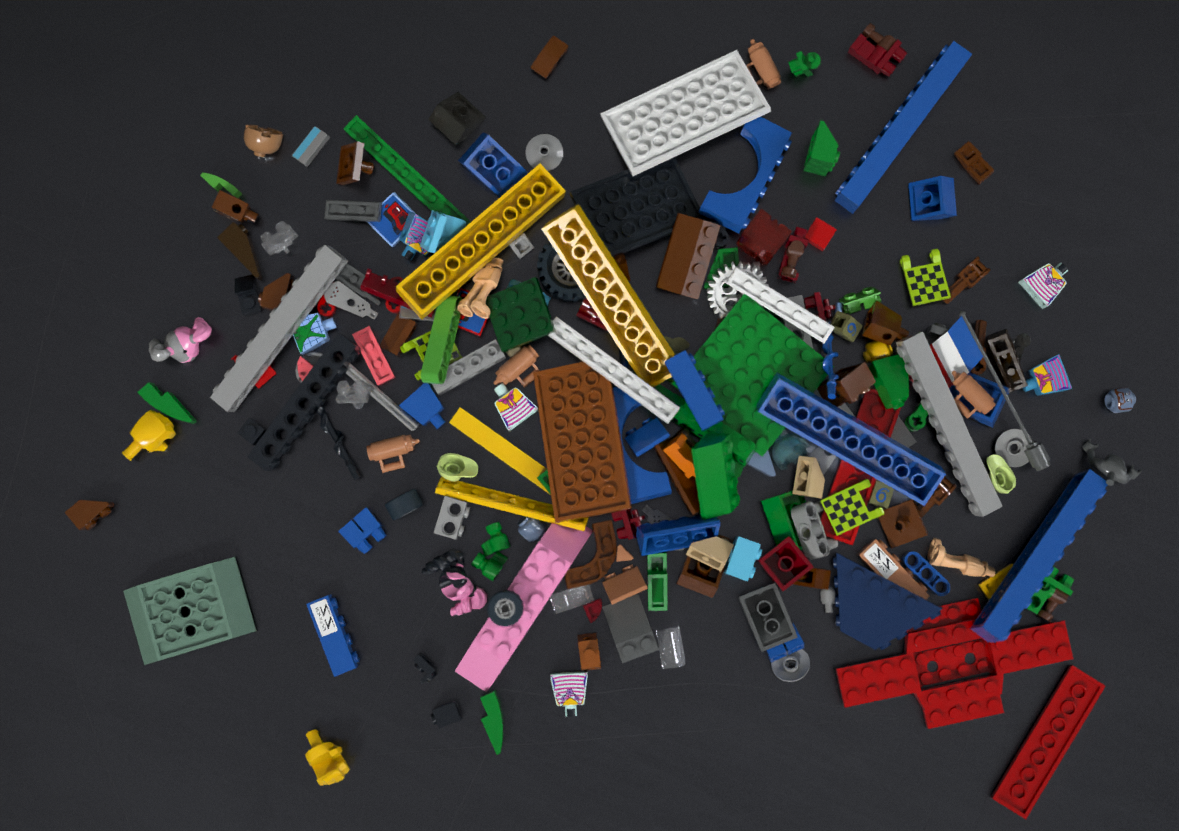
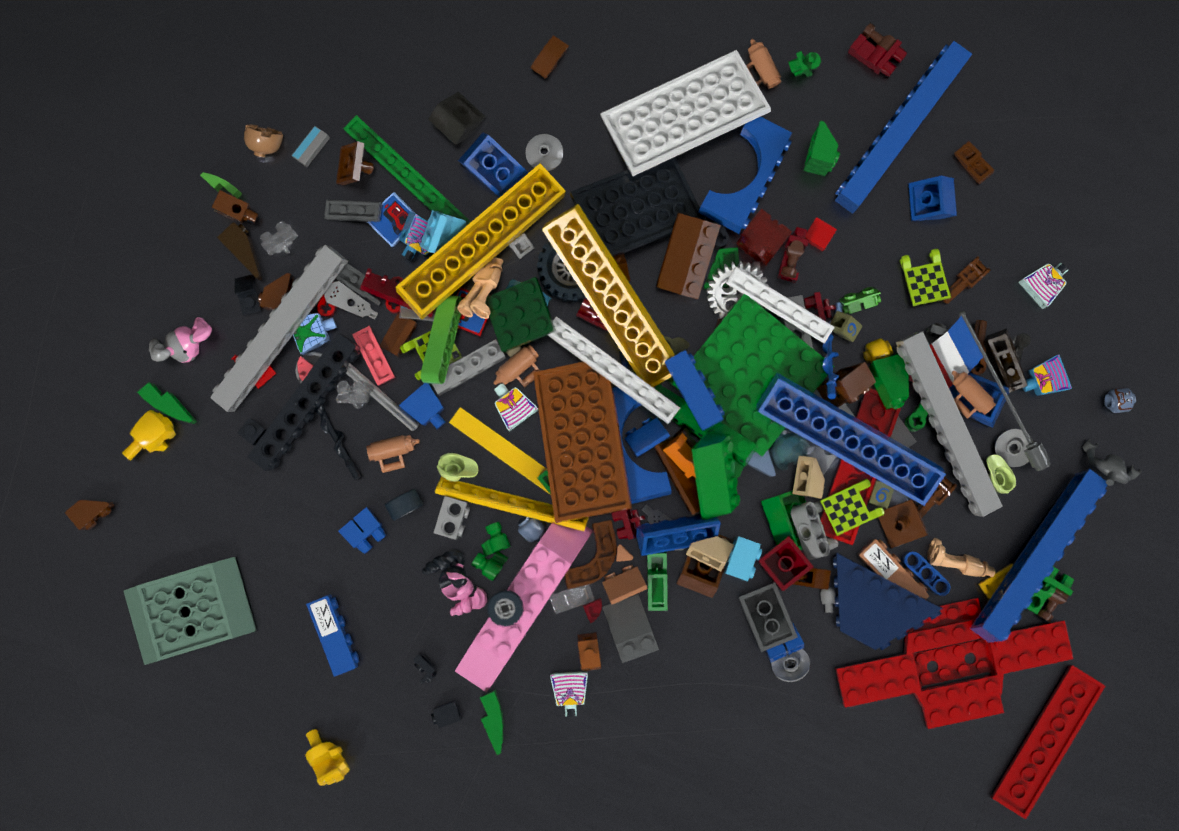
(670, 648): clear slope -> none
(883, 324): reddish brown torso -> none

